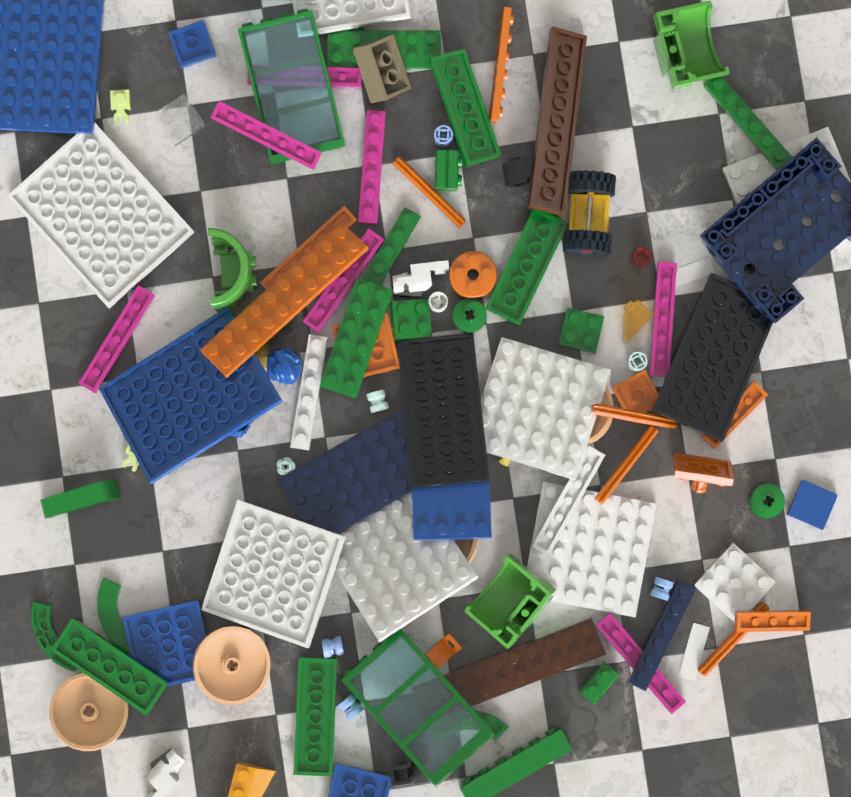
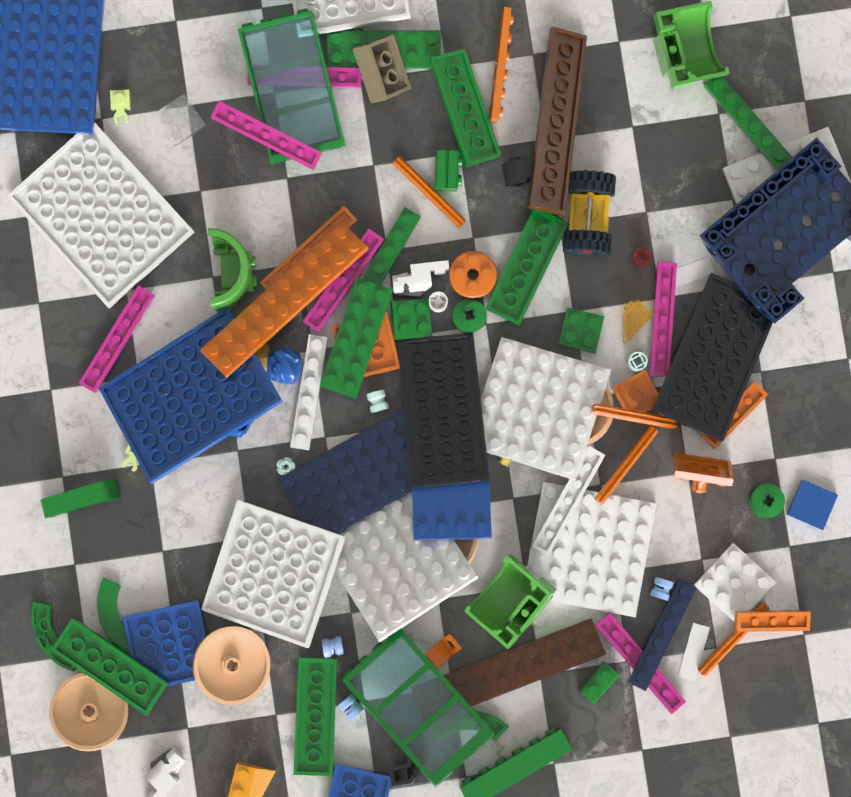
(192, 44): blue tile -> none
(372, 167): dark pink plate -> none
(443, 136): light blue wheel -> none

